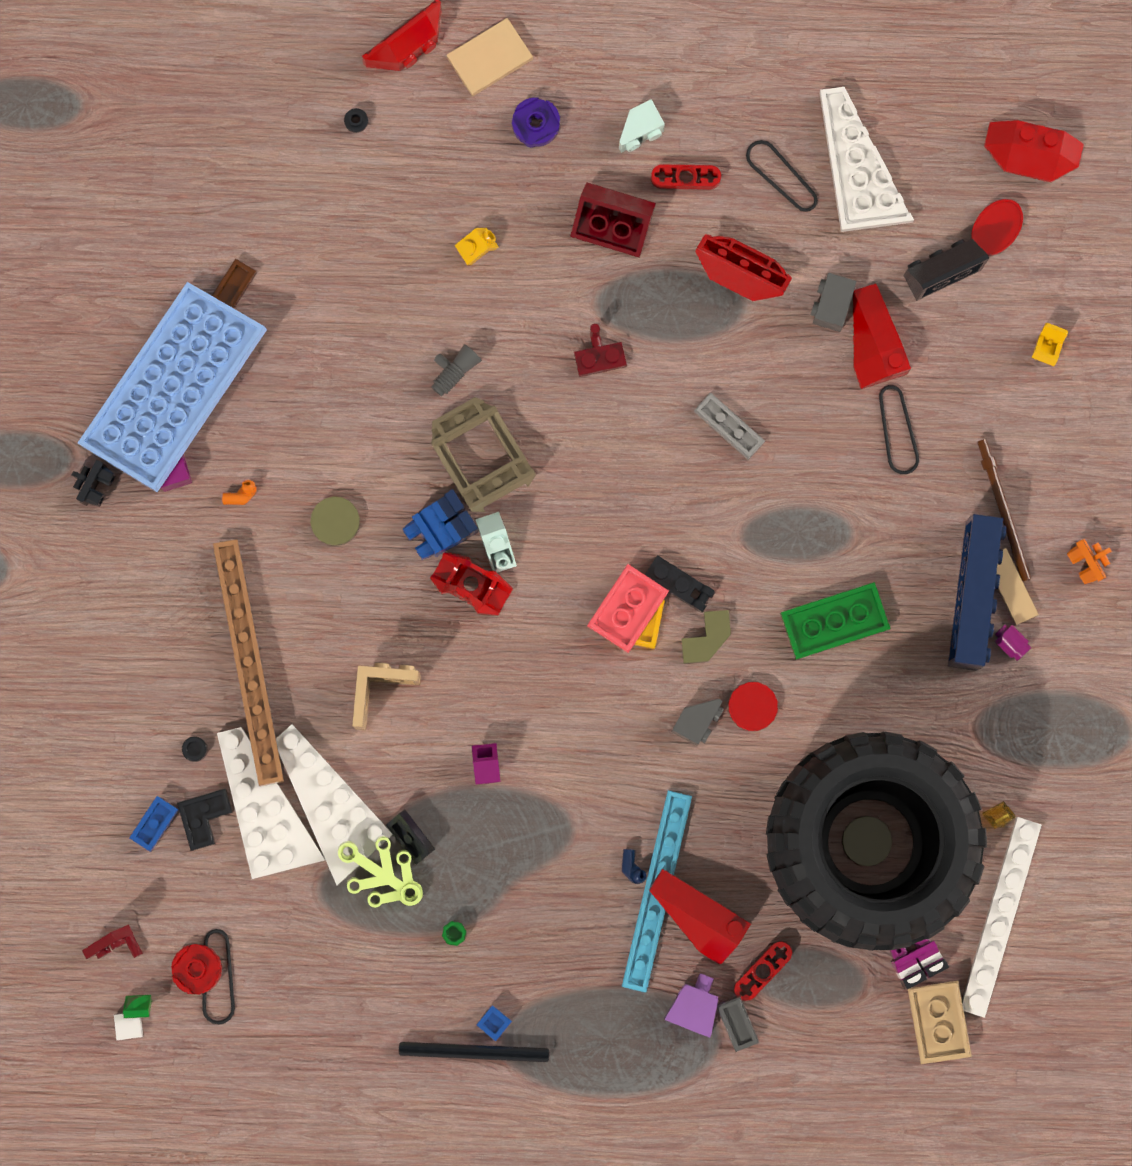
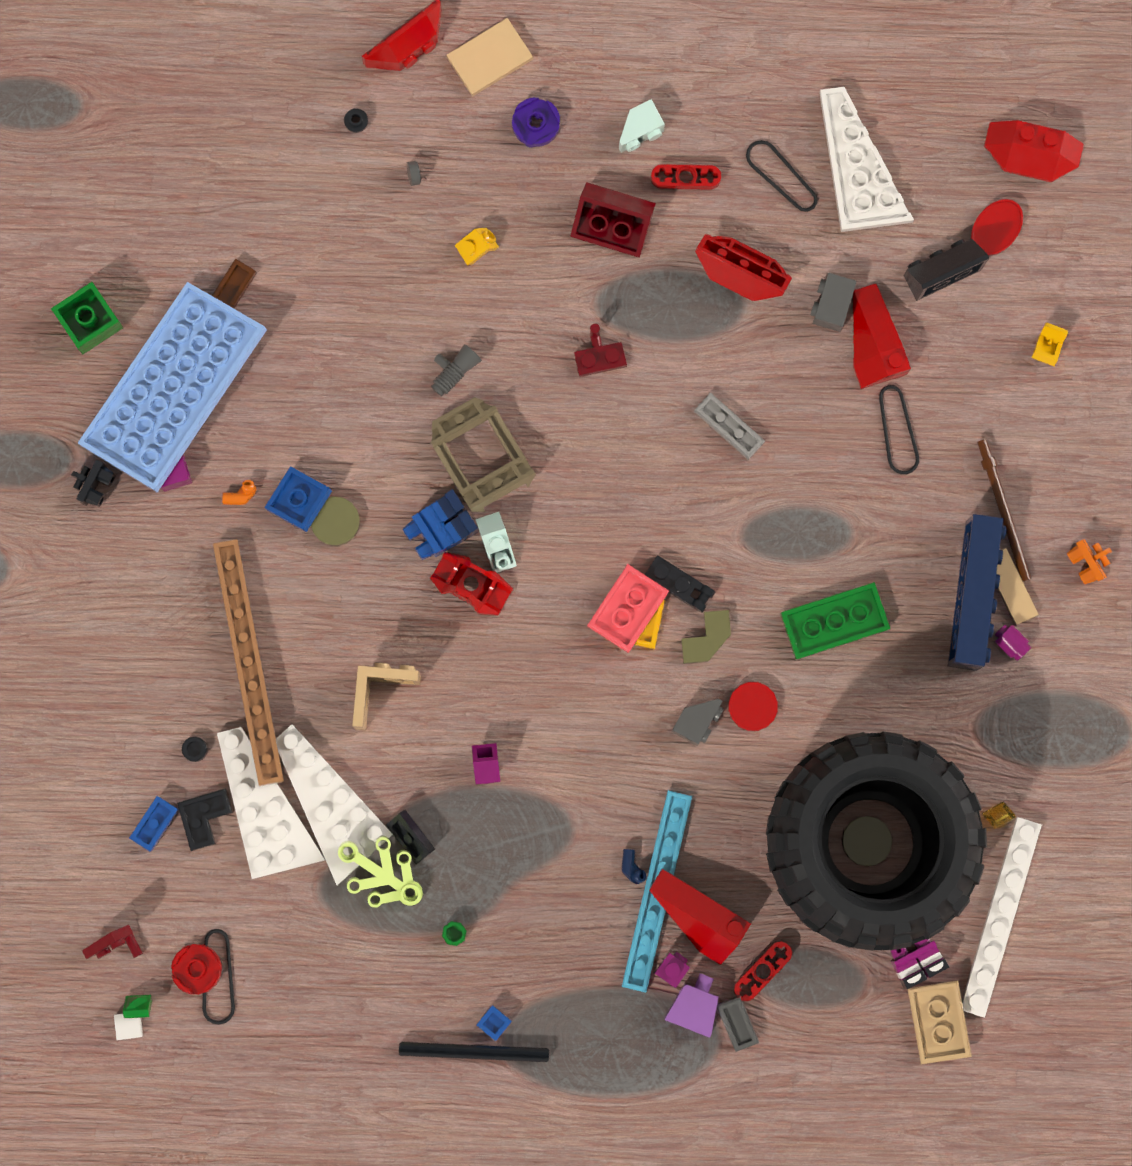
(87, 318): none -> green brick
(298, 499): none -> blue plate
(413, 173): none -> dark grey tile
(672, 969): none -> magenta brick

